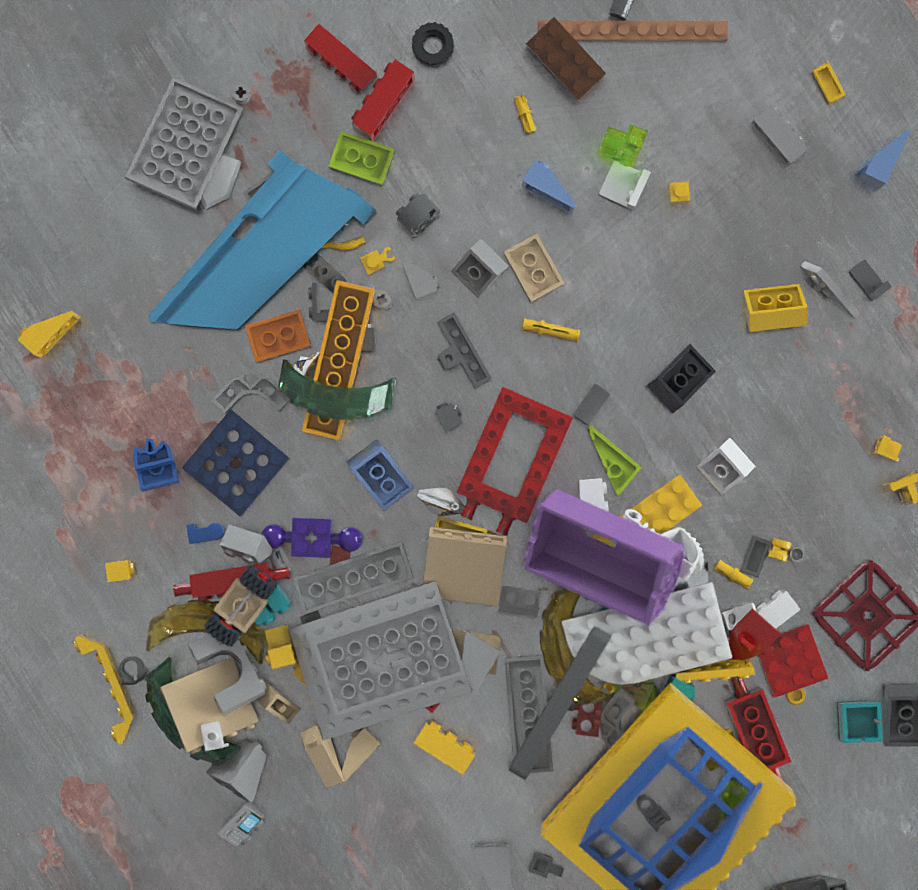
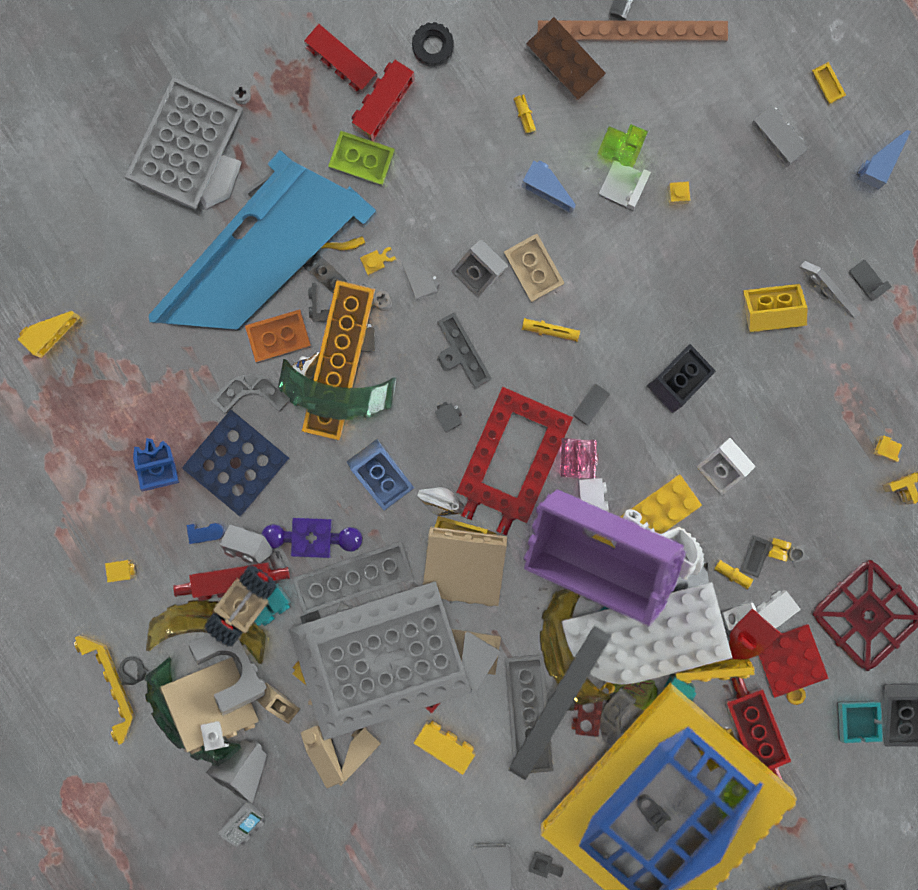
(281, 647): yellow brick -> none
(338, 555): clear red tile -> none
(417, 214): dark grey brick -> none
(519, 602): light grey plate -> none
(578, 458): none -> clear pink plate
(617, 464): lime wing -> none

